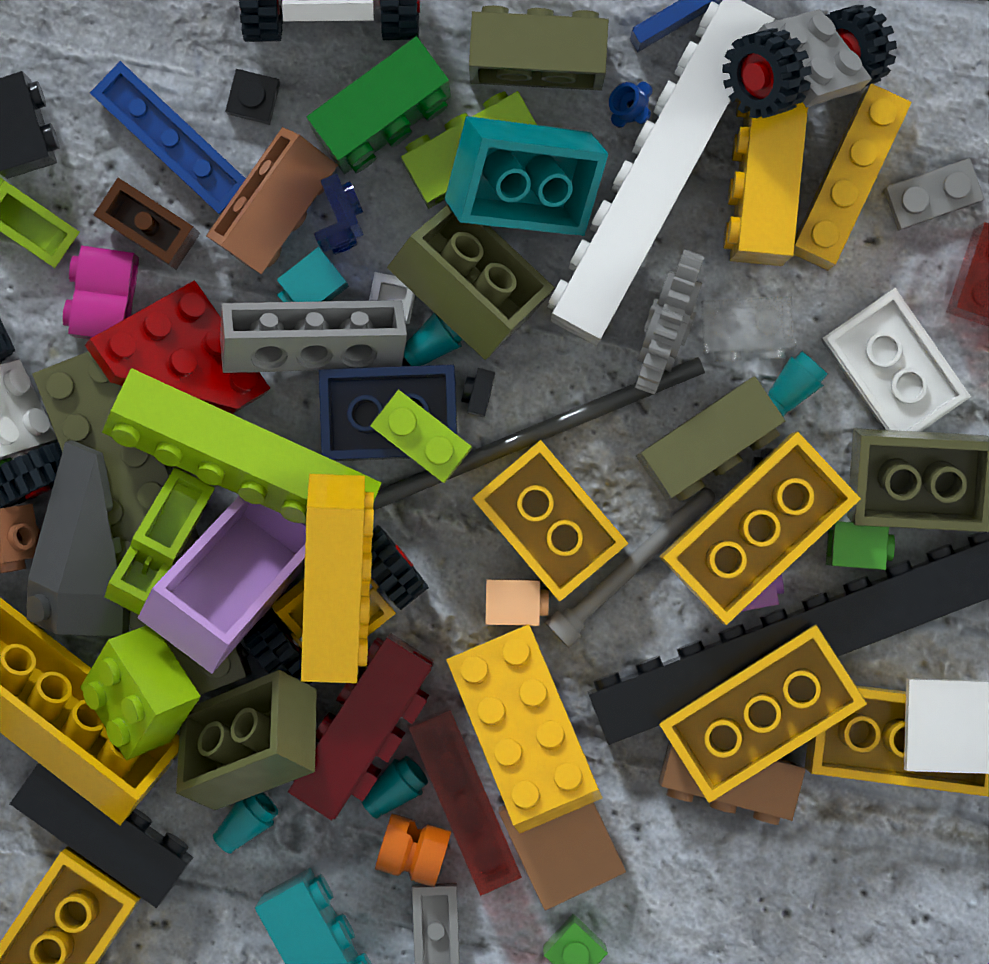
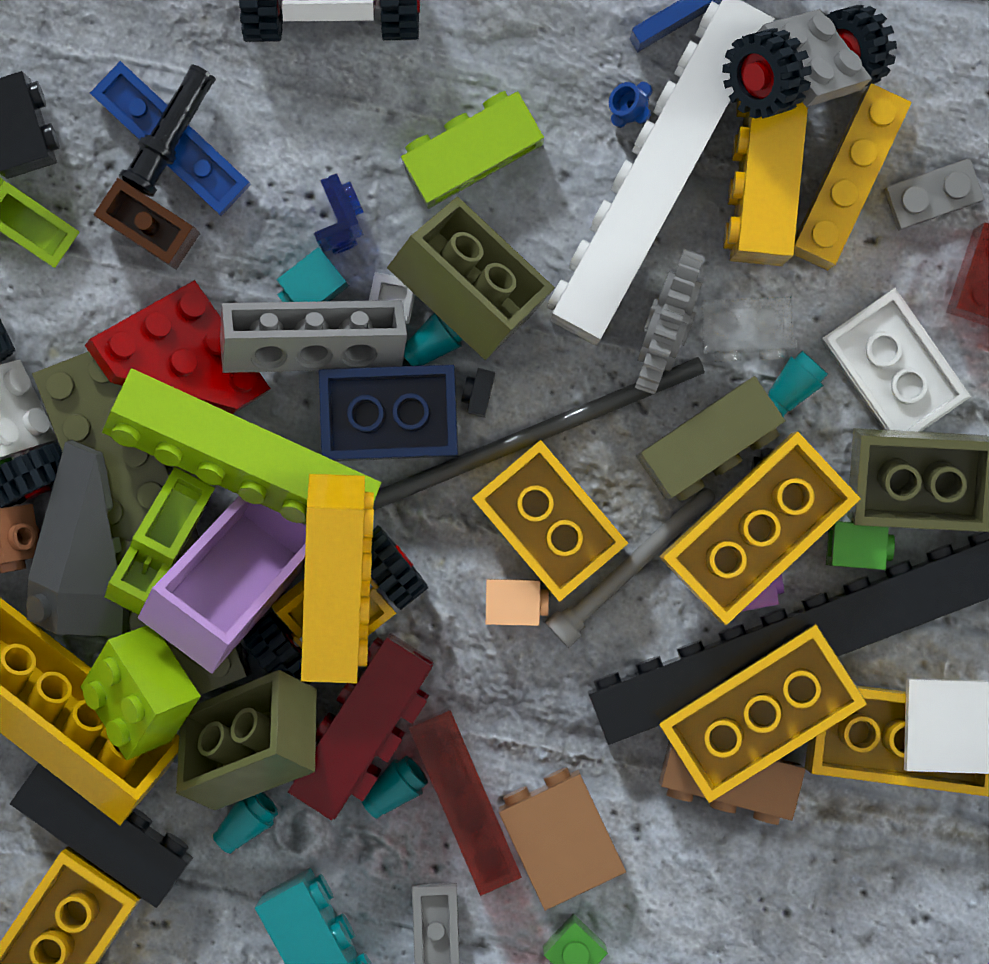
(102, 292): dark pink brick -> none
(158, 147): none -> black pin
(252, 96): black plate -> none
(272, 201): nougat brick -> none
(381, 107): green brick -> none
(413, 850): orange wheel -> none
(421, 436): lime brick -> none
(524, 729): yellow brick -> none
(525, 176): teal brick -> none
(538, 49): olive brick -> none

